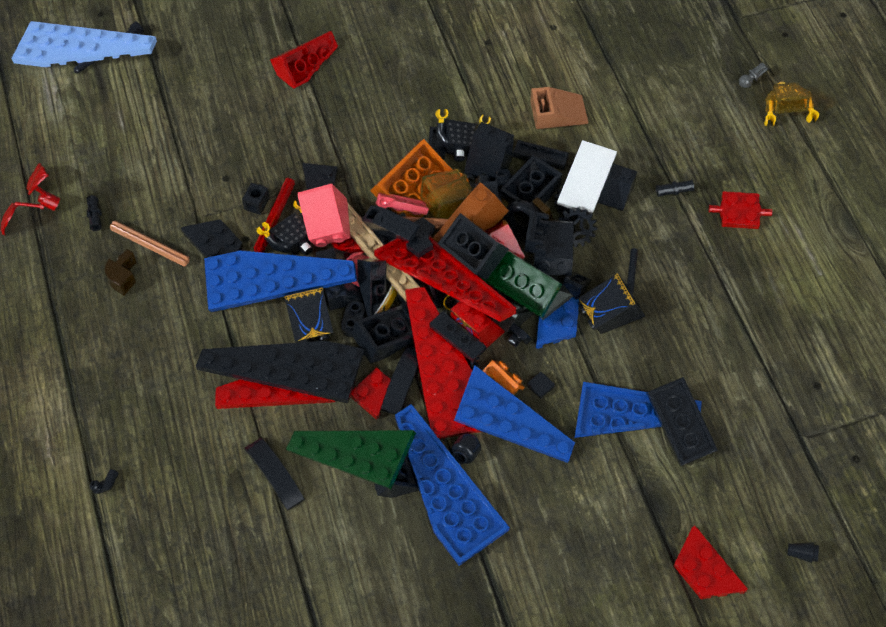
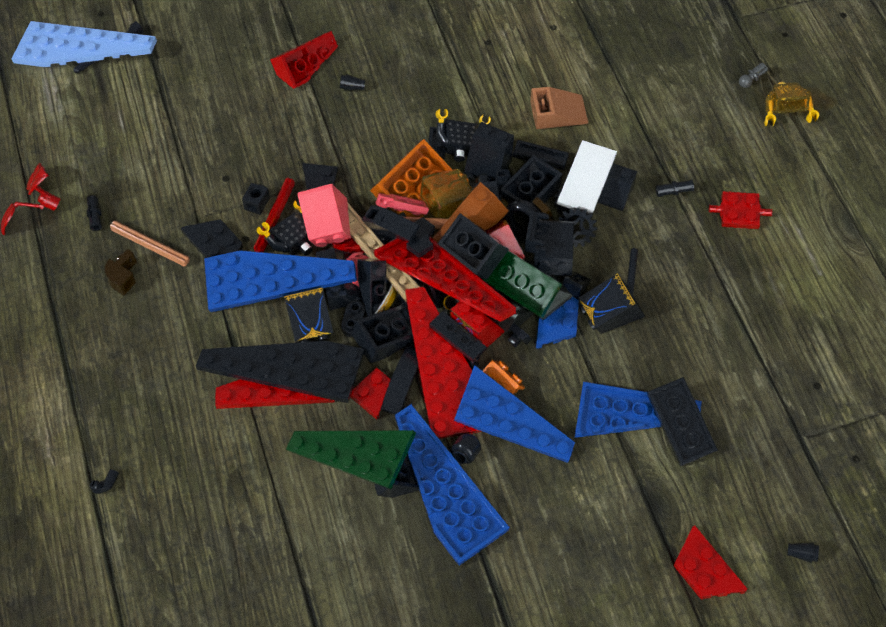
(275, 473): black slope -> none
(351, 83): none -> black cone
(540, 385): black tile -> none

